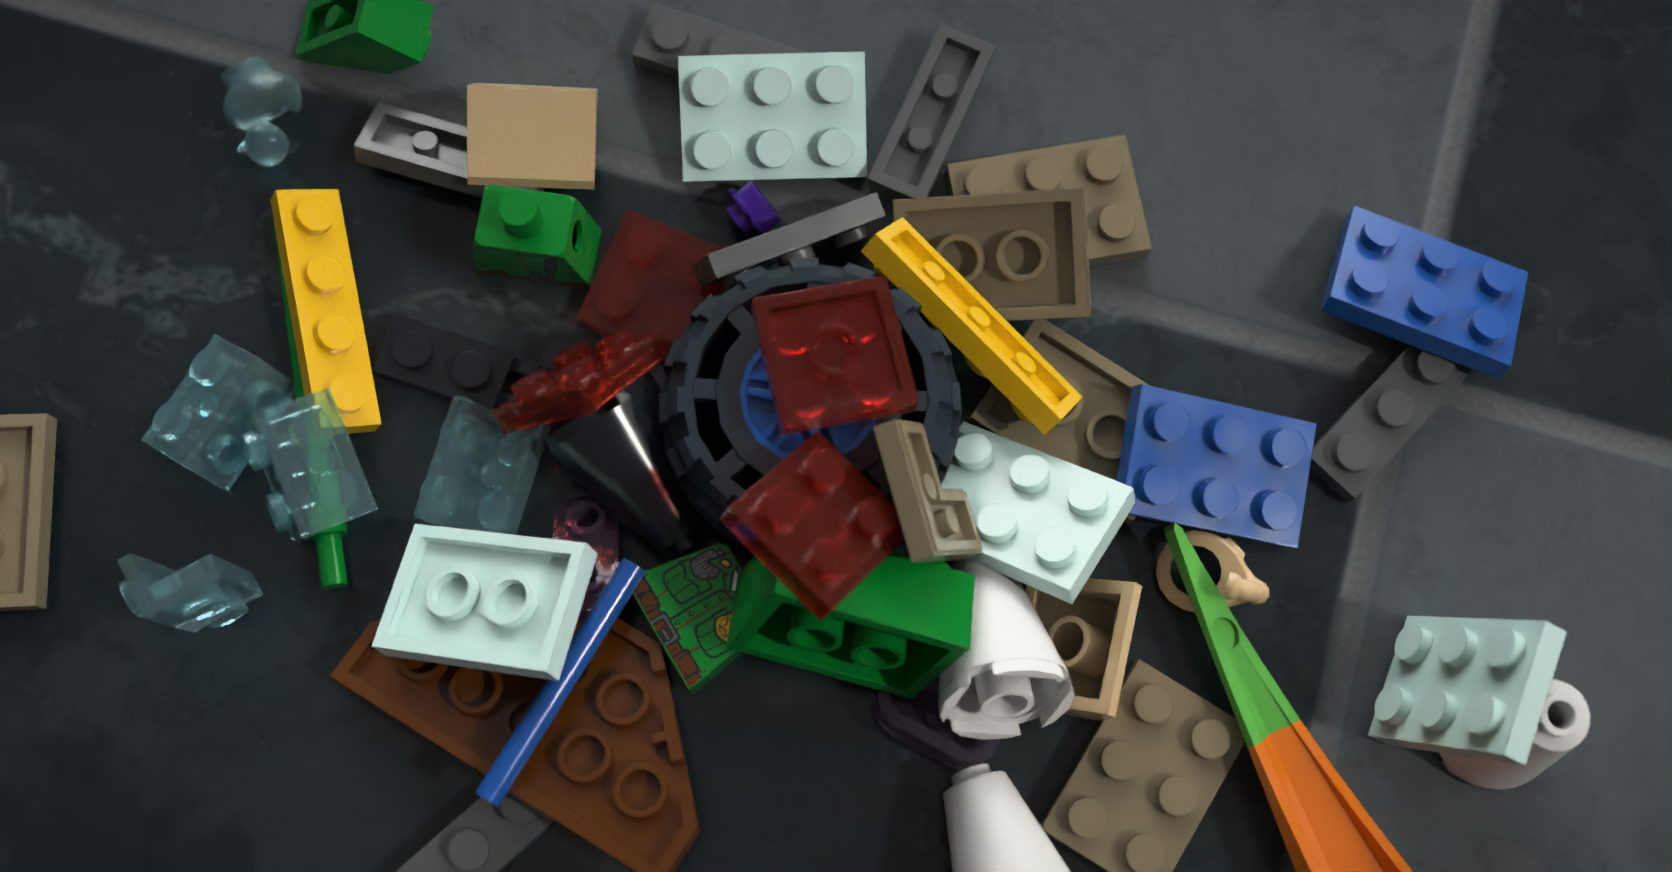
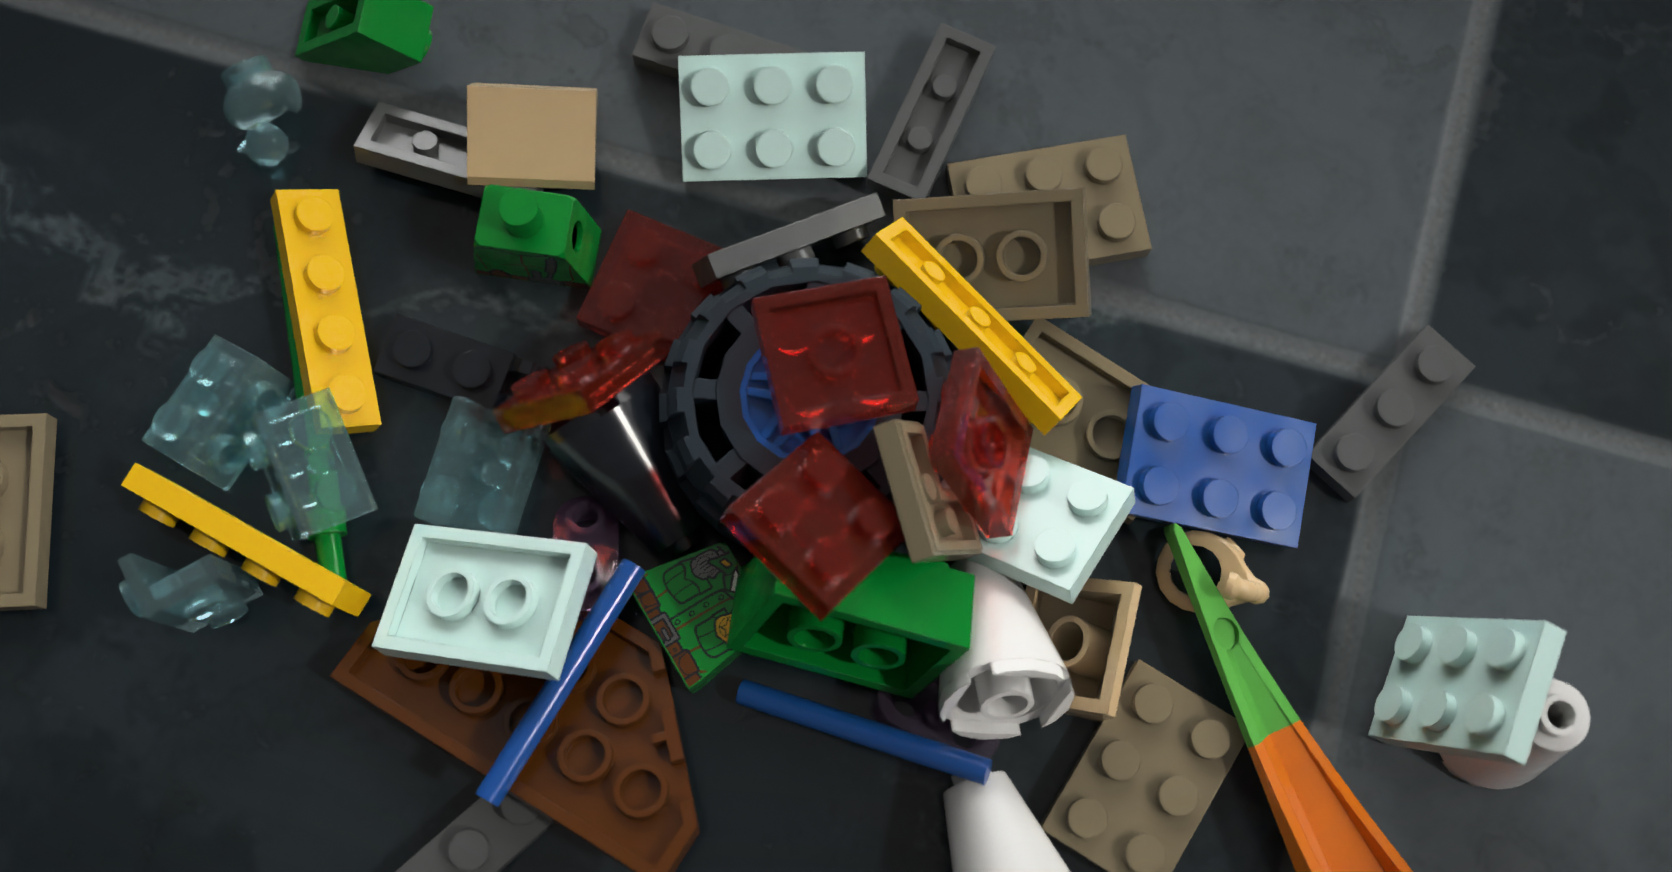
(265, 556): none -> yellow plate
(752, 210): dark purple plate -> none
(865, 732): none -> blue bar
(981, 443): none -> clear red plate
(1426, 292): blue plate -> none

